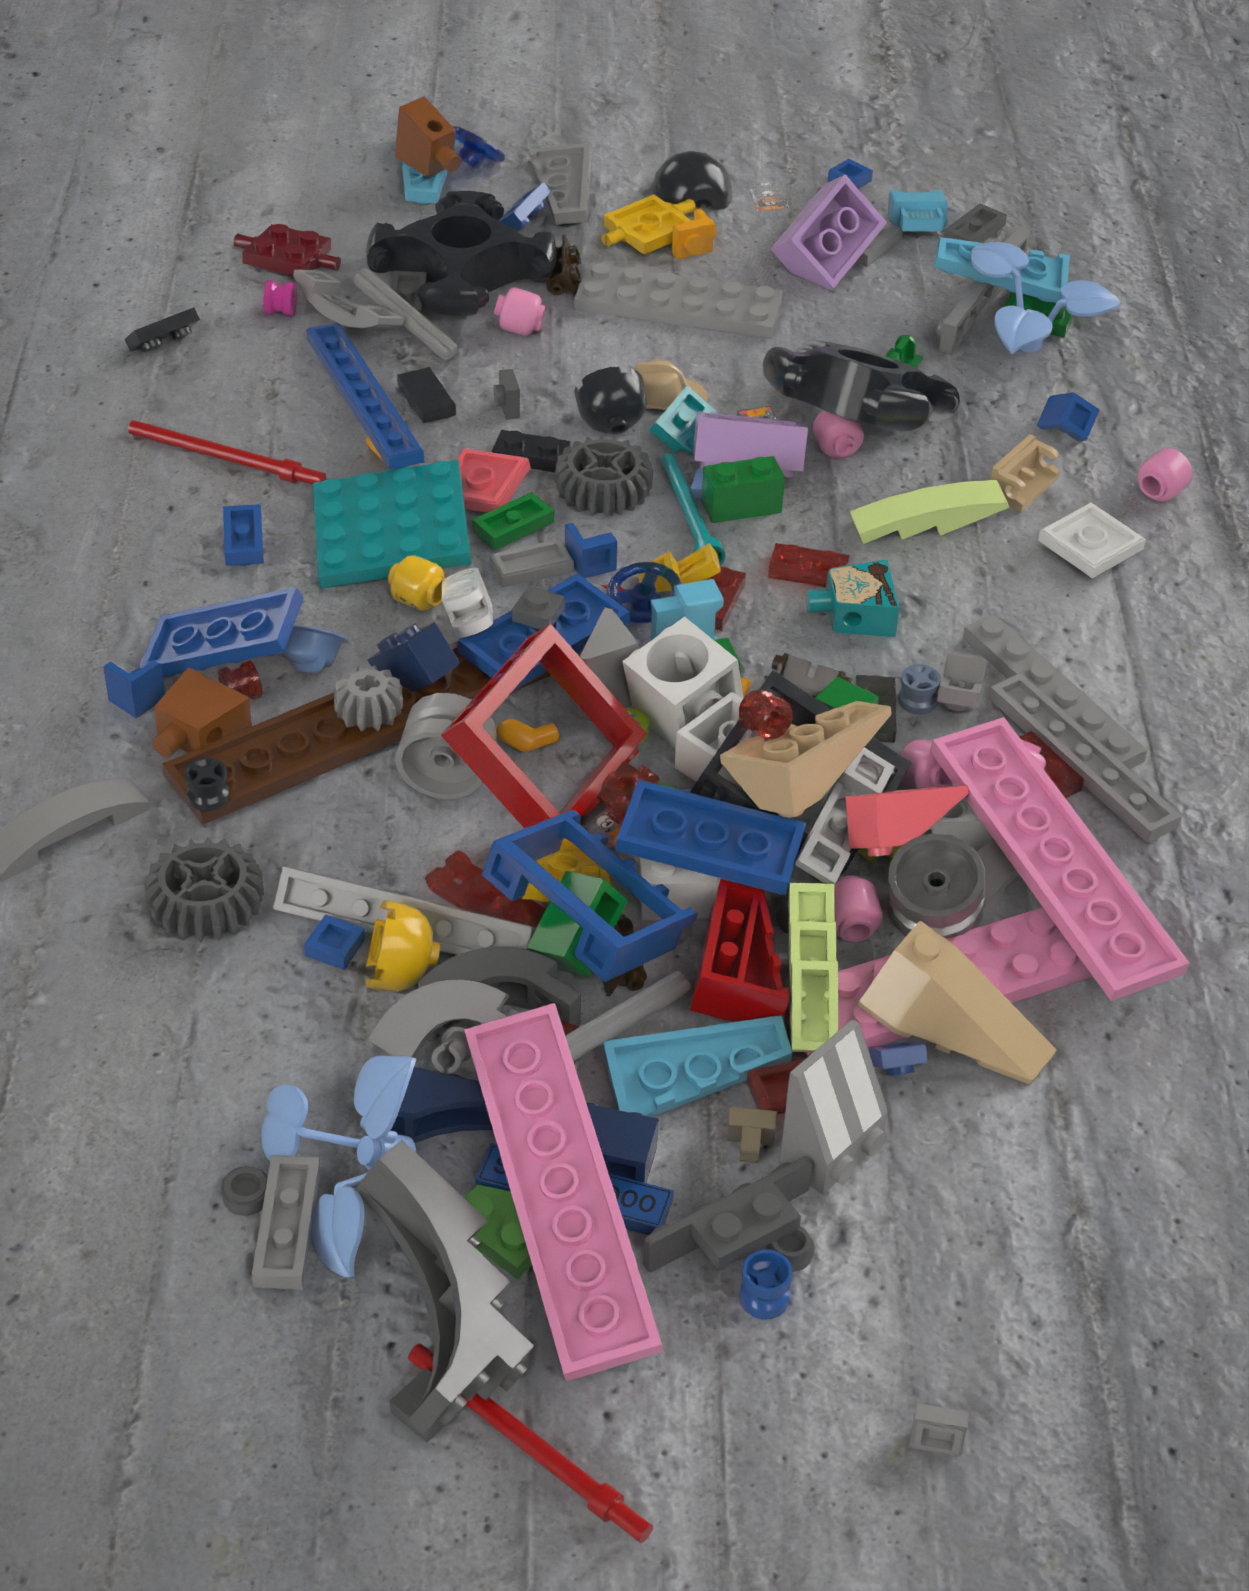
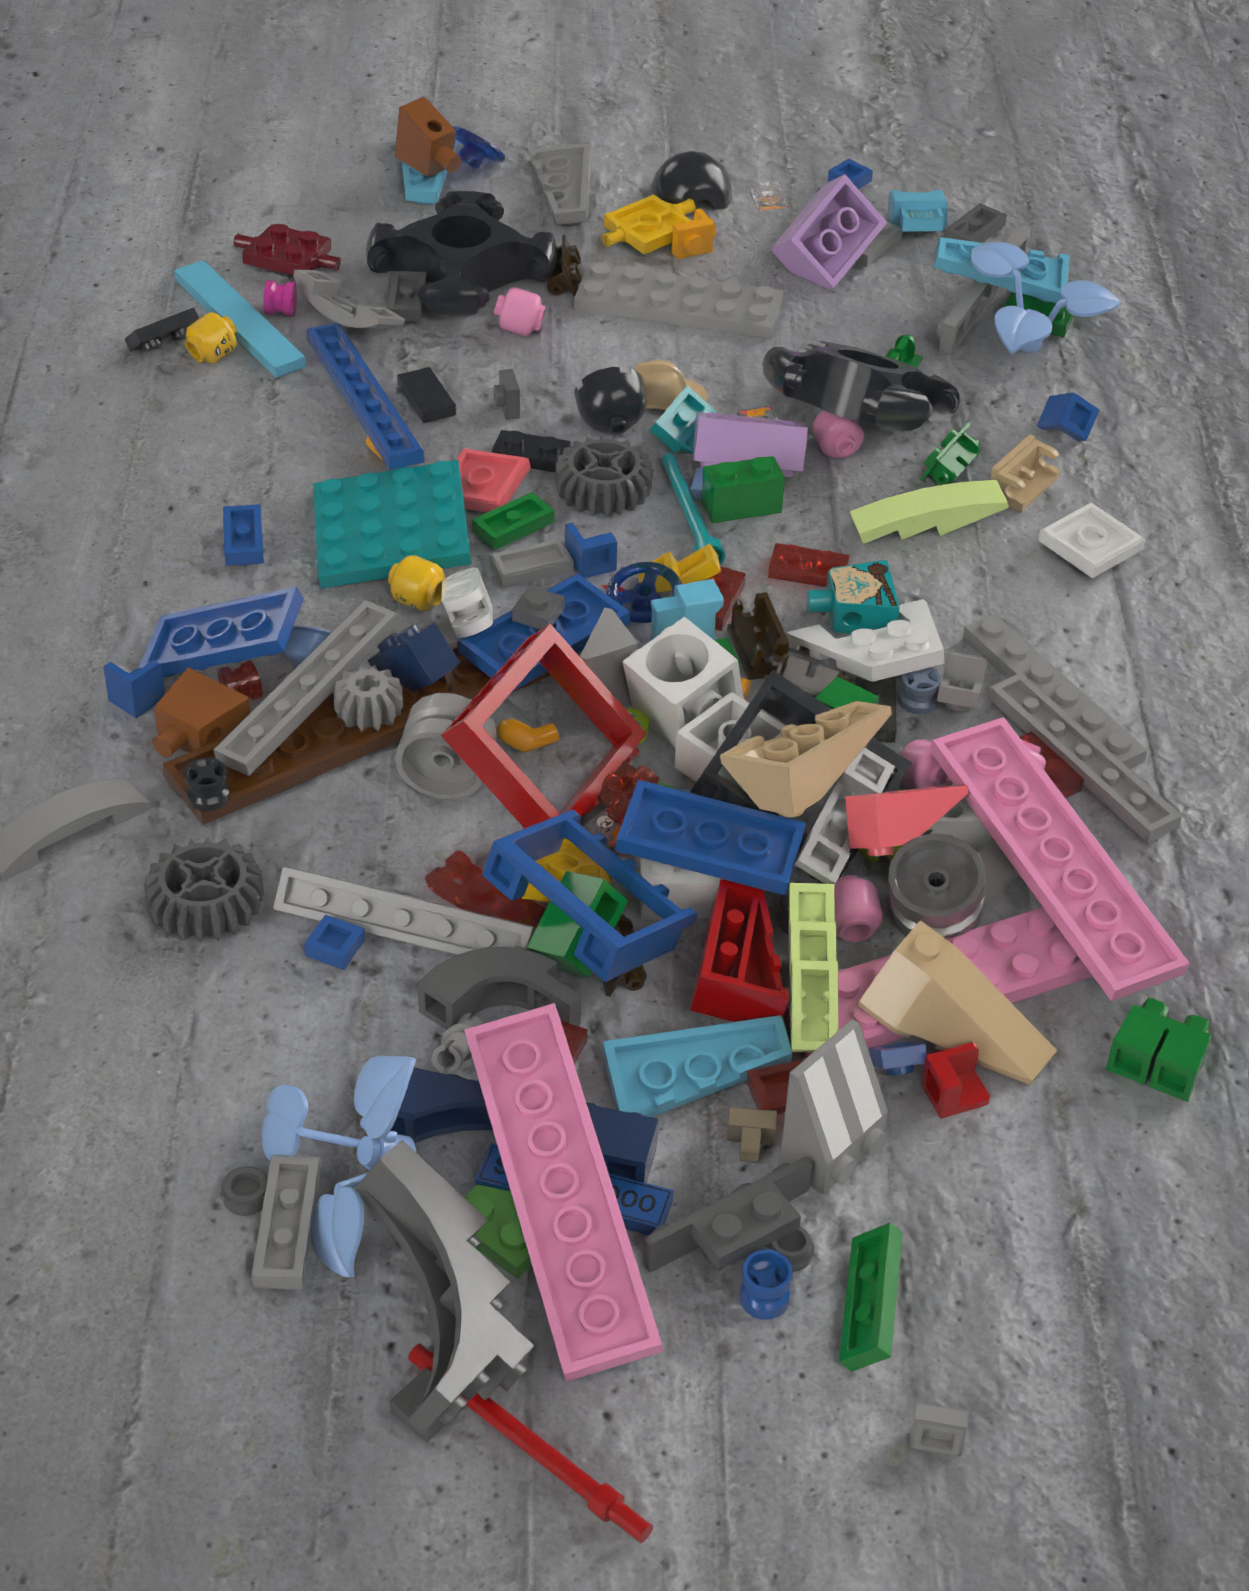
(211, 338): none -> yellow head
(252, 328): none -> medium azure tile
(287, 469): red bar -> none
(306, 687): none -> light grey plate
(401, 948): yellow cylinder -> none
(414, 321): light grey axle -> none
(421, 1012): light grey arch -> none
(527, 205): plate -> none
(627, 1014): light grey axle -> none
(757, 636): none -> dark brown hinge
(761, 703): clear red wheel -> none
(871, 1297): none -> green plate
(880, 653): none -> white wing
(951, 461): none -> green hinge
(952, 1080): none -> red panel
(1164, 474): bright pink head -> none
(1179, 1045): none -> green hips

